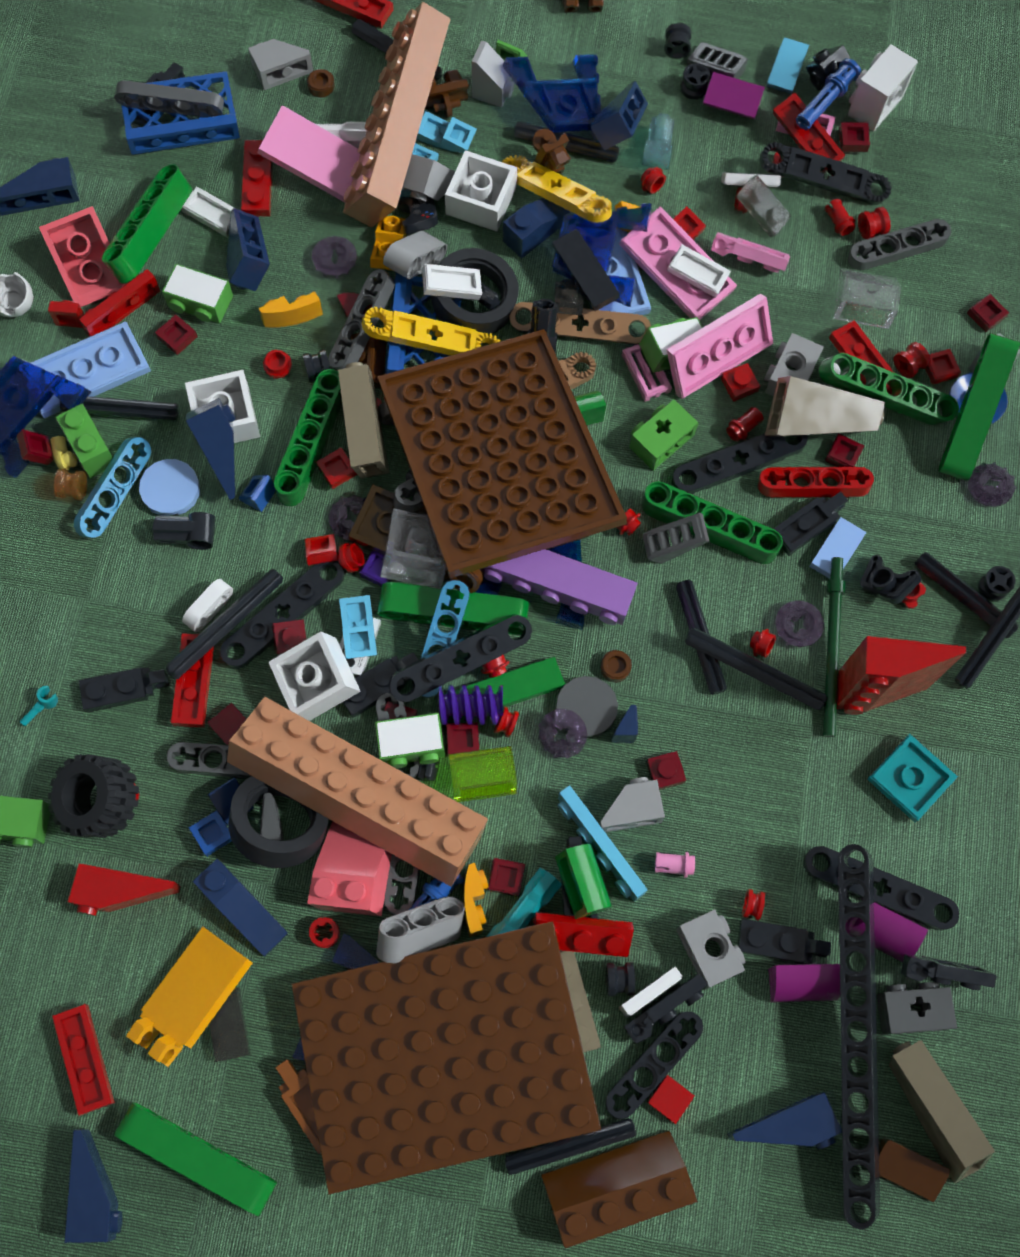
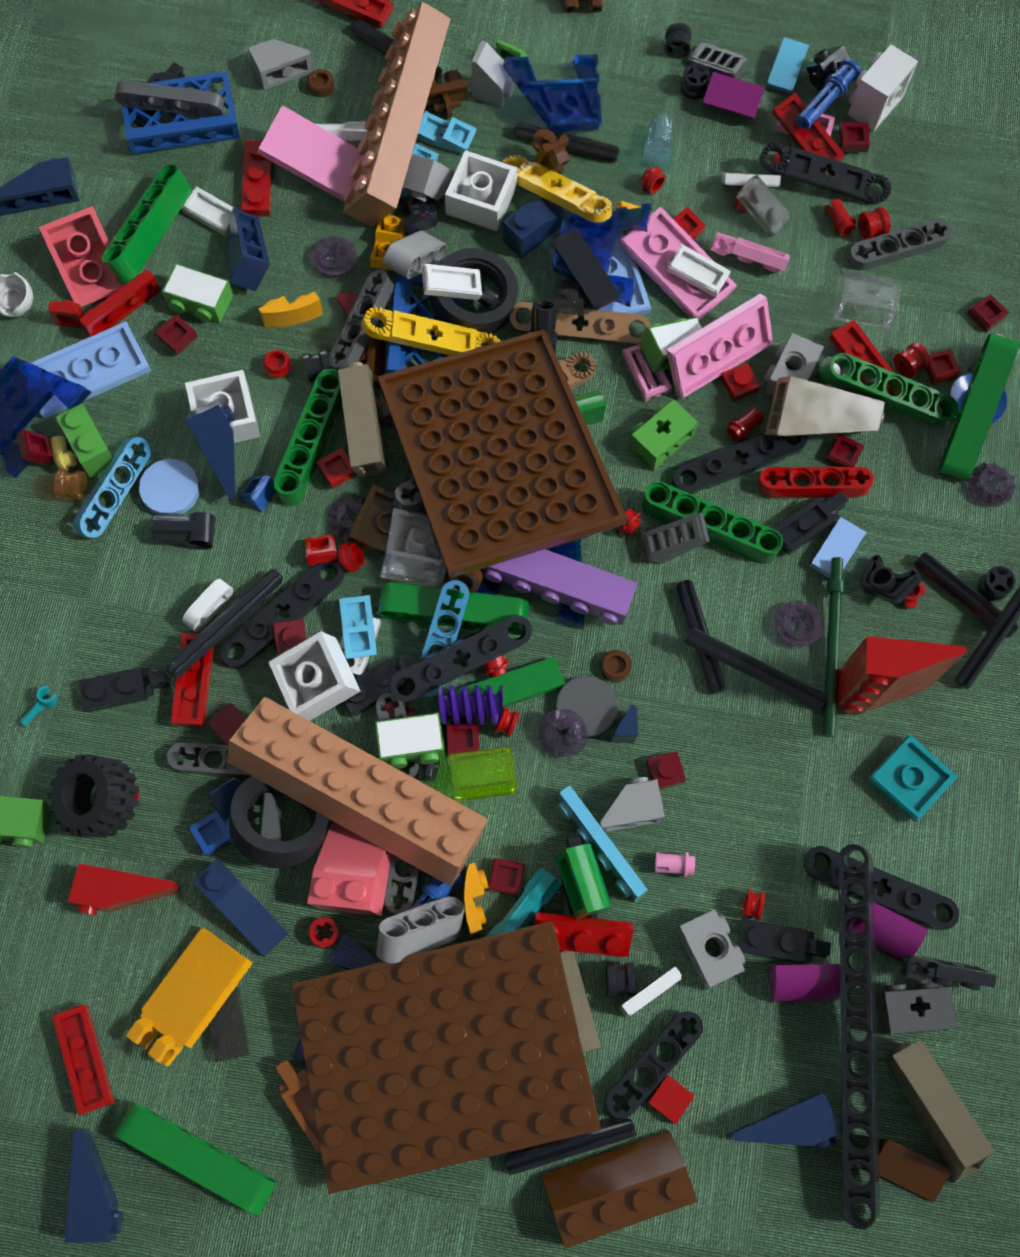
(129, 408): black axle -> none
(372, 569): dark purple tile -> none
(619, 117): dark blue slope -> none
(663, 1011): black hinge -> none
(762, 643): red plate -> none

